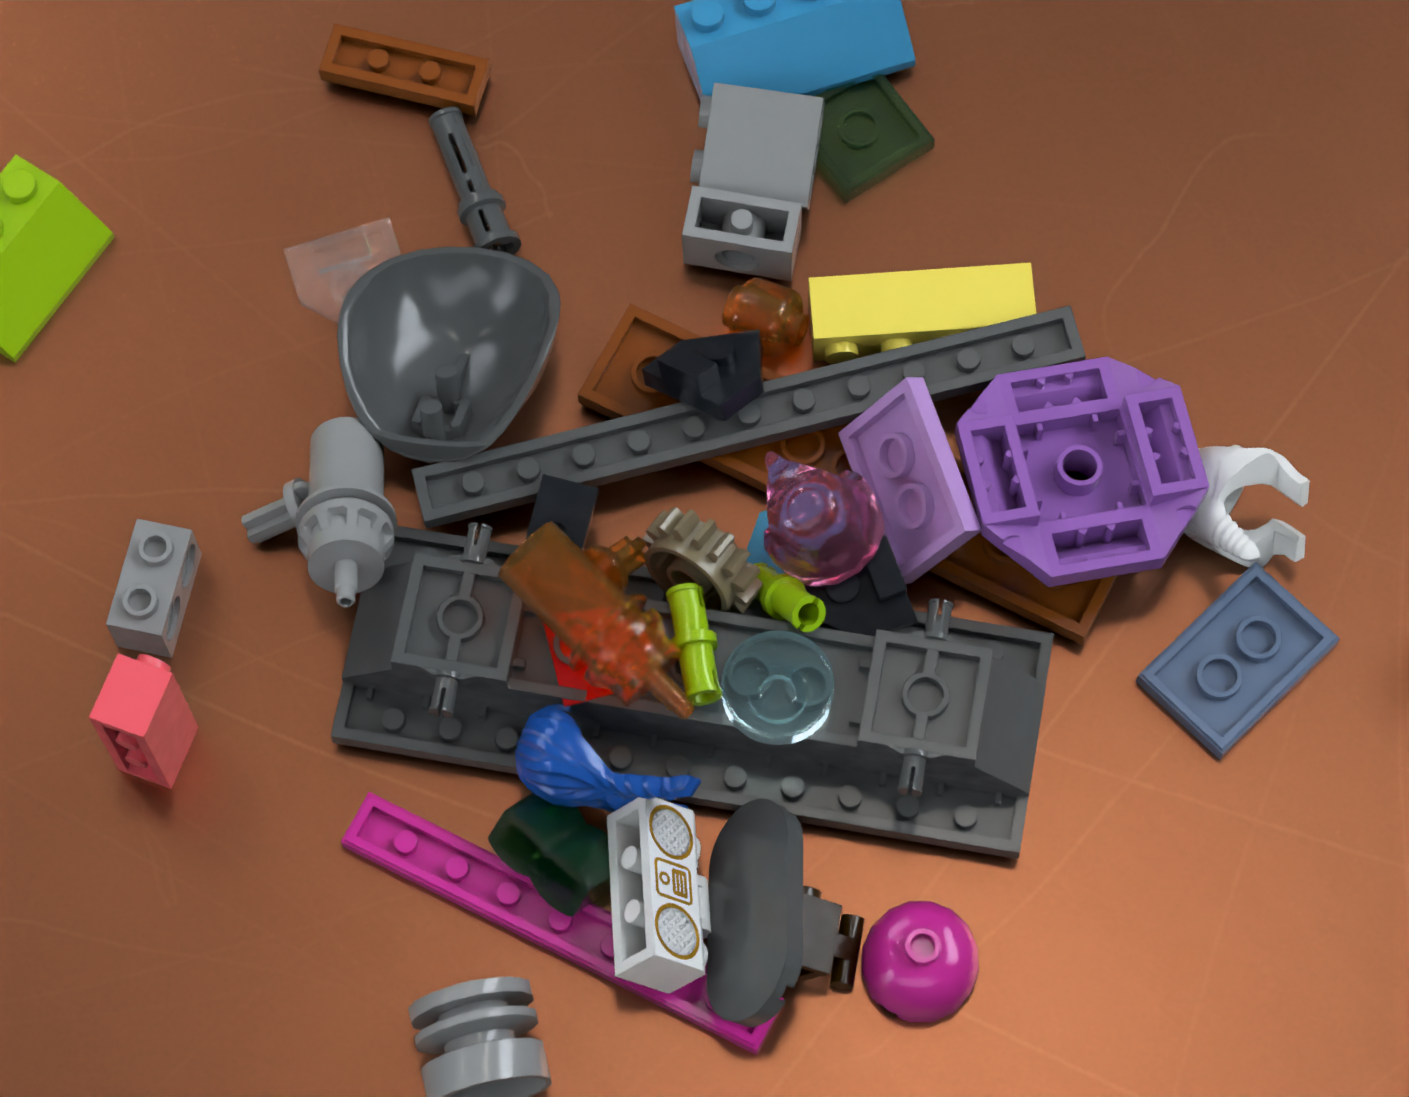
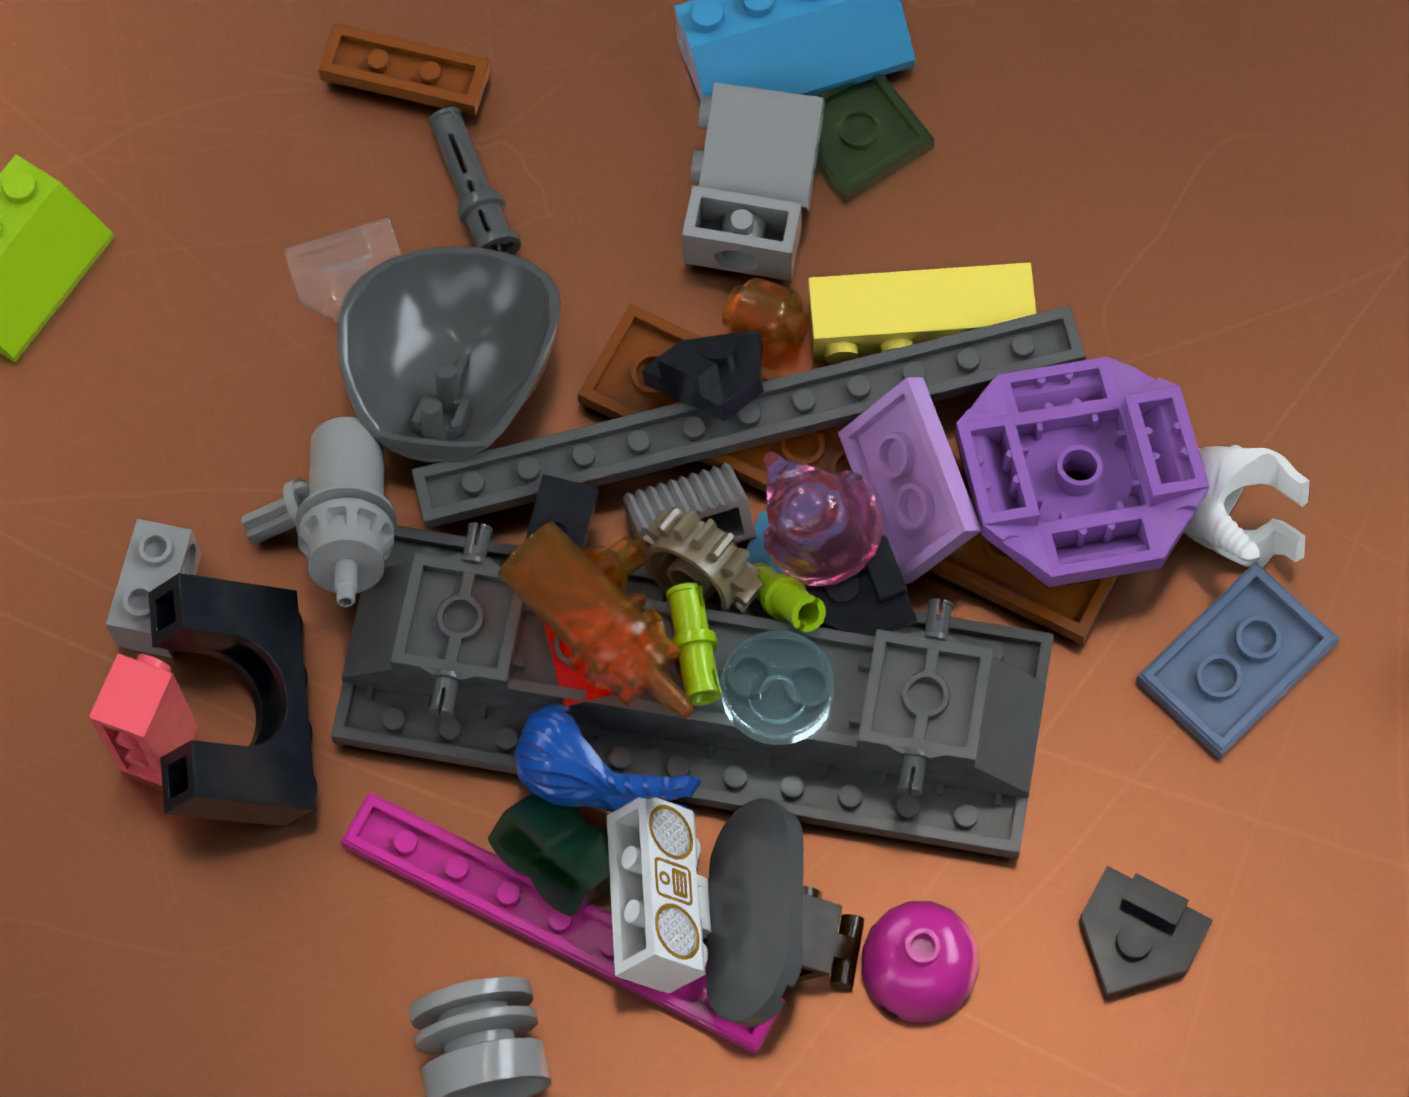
(260, 638): none -> black arch
(710, 494): none -> light grey brick
(1139, 932): none -> black plate

